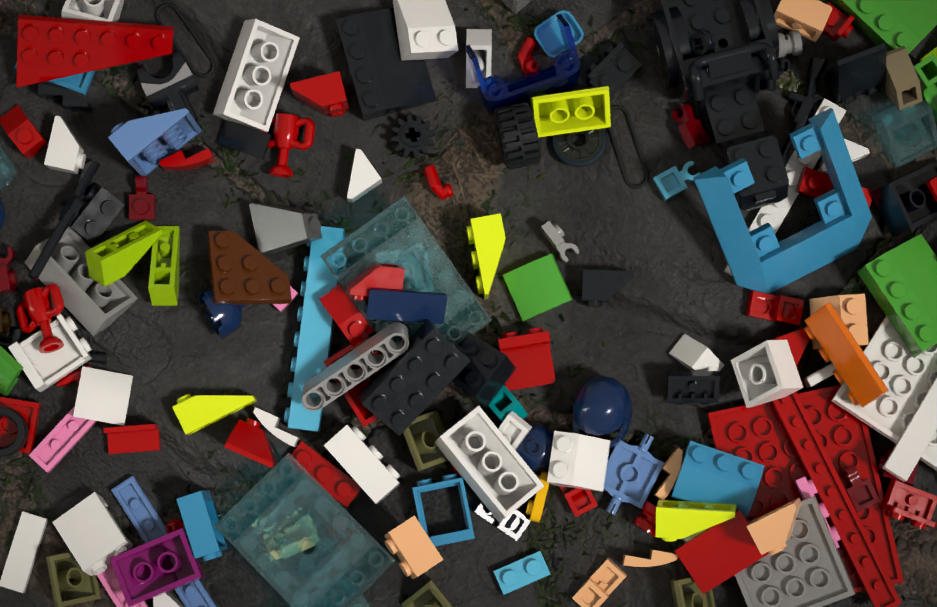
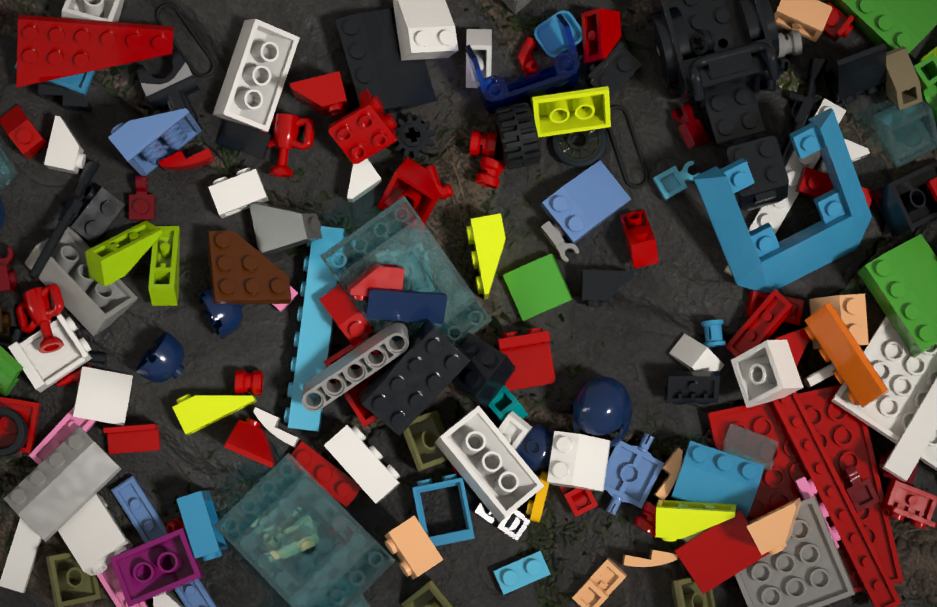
(62, 484): none -> light grey slope
(162, 360): none -> dark blue cylinder
(237, 192): none -> white brick
(248, 382): none -> red wheel
(364, 129): none -> red bracket
(416, 185): none -> red slope
(482, 144): none -> red wheel
(489, 172): none -> red wheel
(585, 202): none -> medium blue slope
(600, 33): none -> red slope
(639, 239): none -> red slope
(713, 333): none -> dark azure bush
(750, 446): none -> clear light blue panel
(761, 323): none -> red plate

